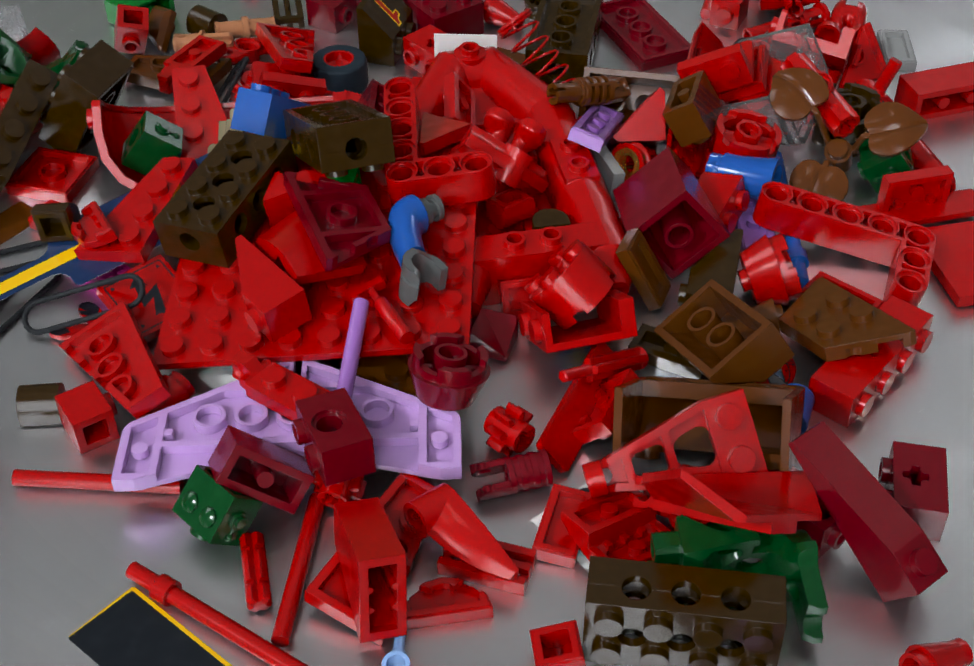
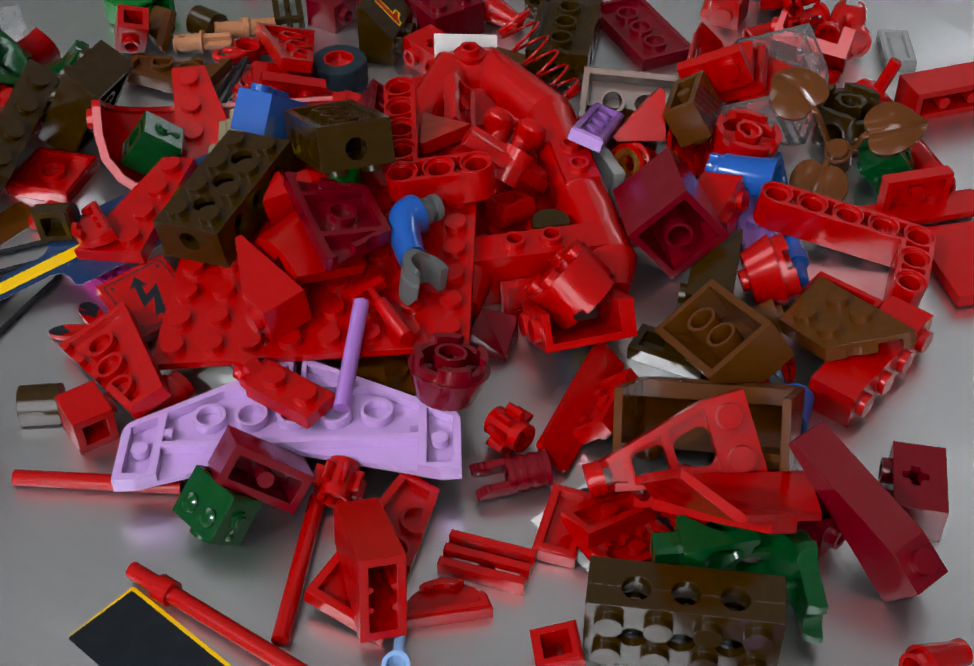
(136, 302): black piece -> none
(197, 52): red hinge -> none
(255, 571): red axle -> none
(334, 437): dark red brick -> none
(458, 530): red piece -> none
(589, 91): reddish brown hinge -> none
(607, 365): red axle -> none
(643, 269): reddish brown tile -> none
(836, 111): red piece -> none
(865, 58): red tile -> none

